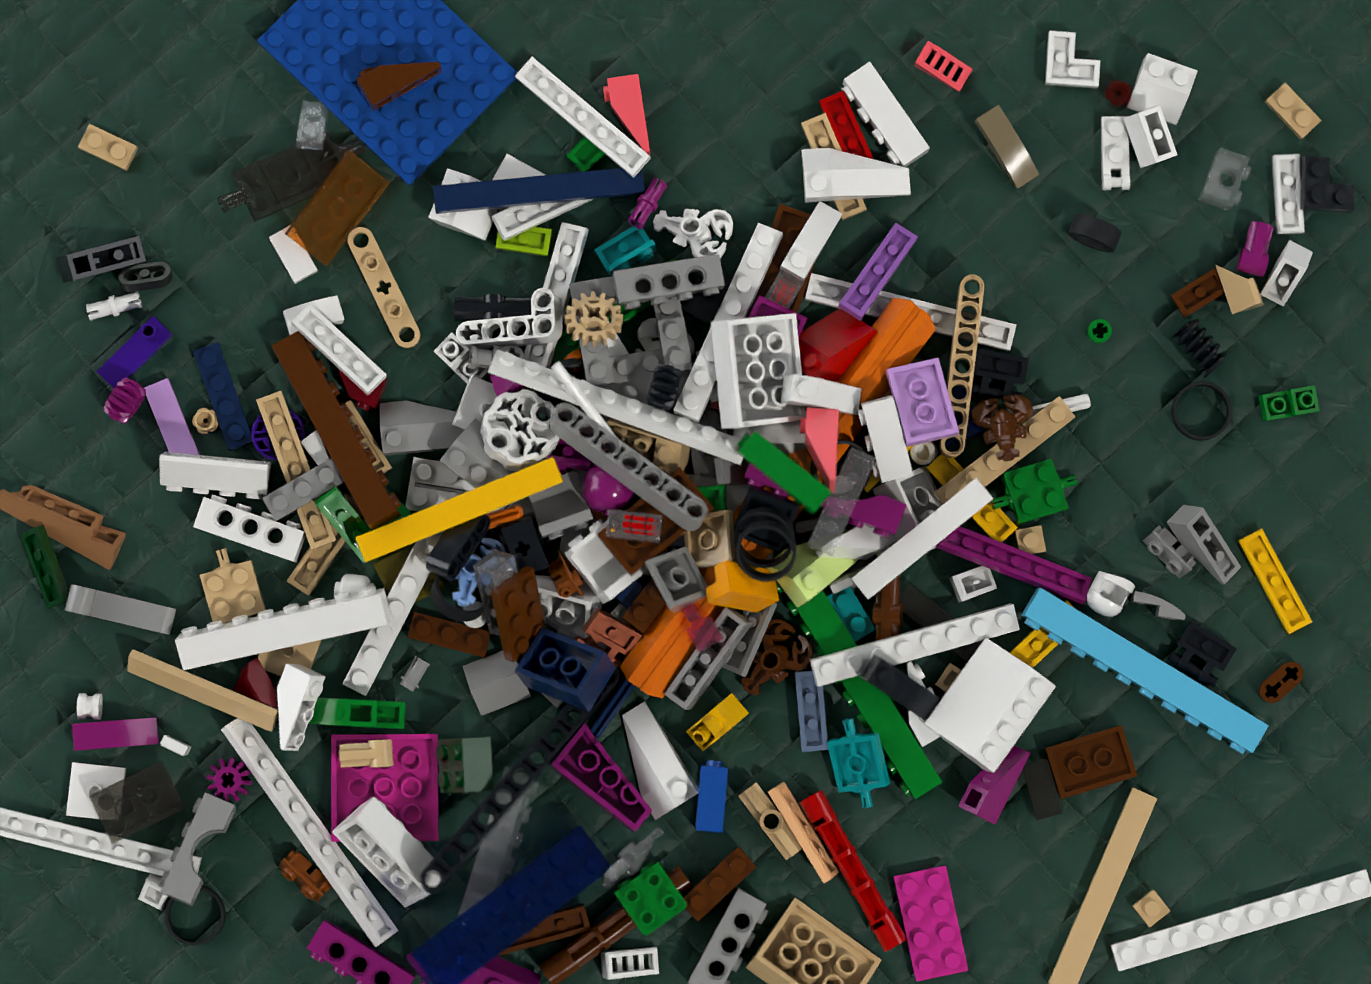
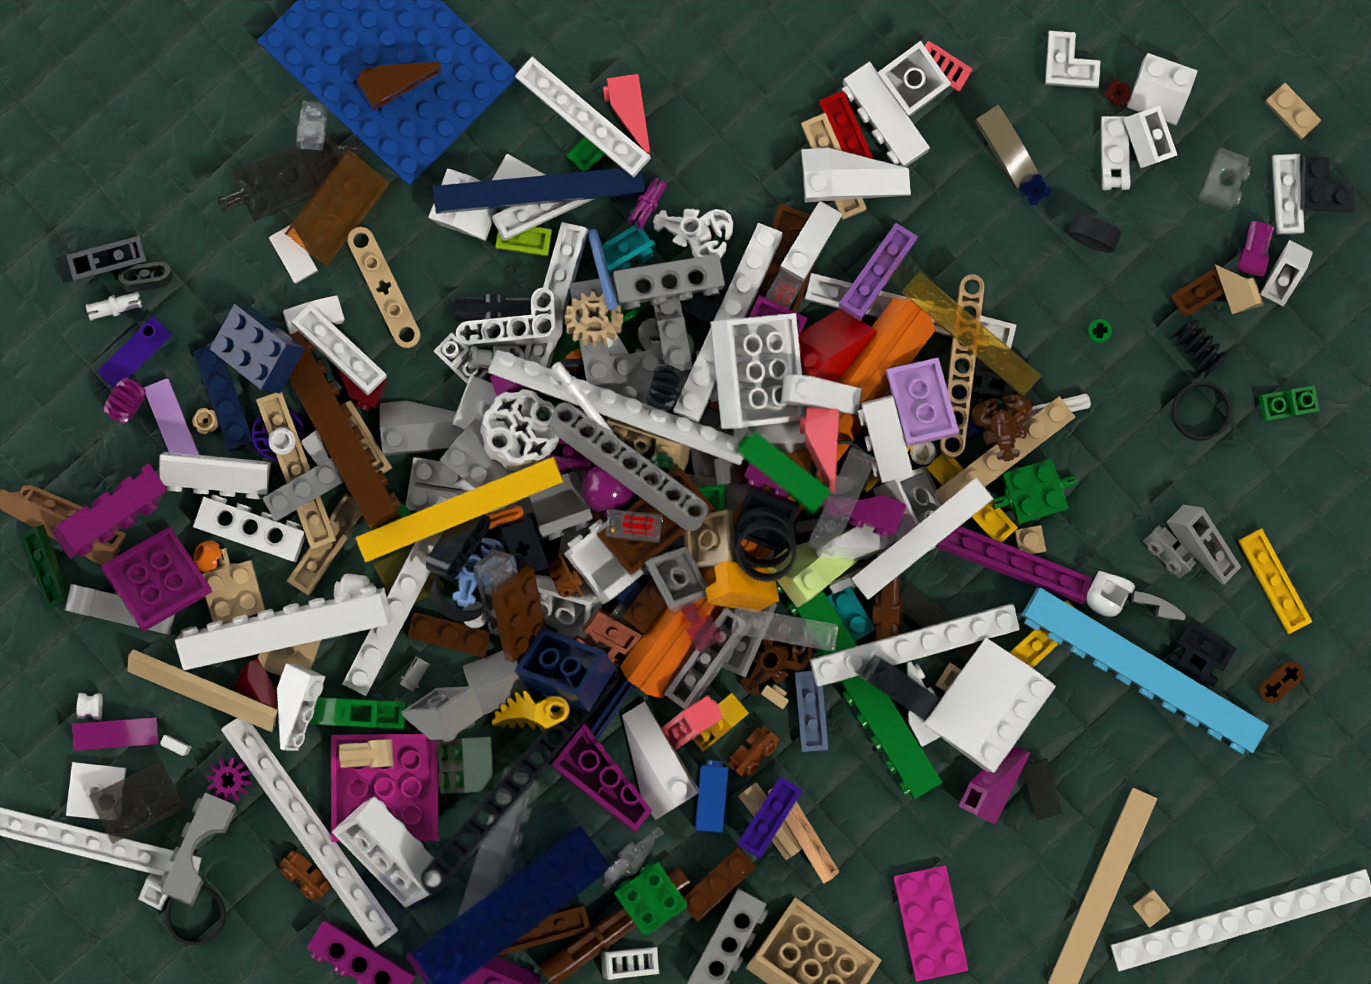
(108, 147): tan plate -> none
(110, 513): none -> magenta wedge
(156, 579): none -> magenta plate
(206, 555): none -> orange plate
(257, 348): none -> dark blue brick
(282, 441): none -> white plate
(343, 518): green plate -> none
(445, 712): none -> light grey slope
(529, 712): none -> yellow plant
(602, 269): none -> medium blue bar
(662, 461): none -> dark green plate
(692, 722): none -> coral slope
(747, 761): none -> dark orange hinge
(769, 817): none -> dark purple piece
(775, 695): none -> tan plate
(784, 628): none -> clear tile
(858, 762): teal plate -> none
(862, 886): red piece -> none
(914, 78): none -> white slope
(971, 334): none -> clear yellow plate
(972, 583): white slope -> none
(1034, 197): none -> clear blue plate
(1091, 762): reddish brown plate -> none

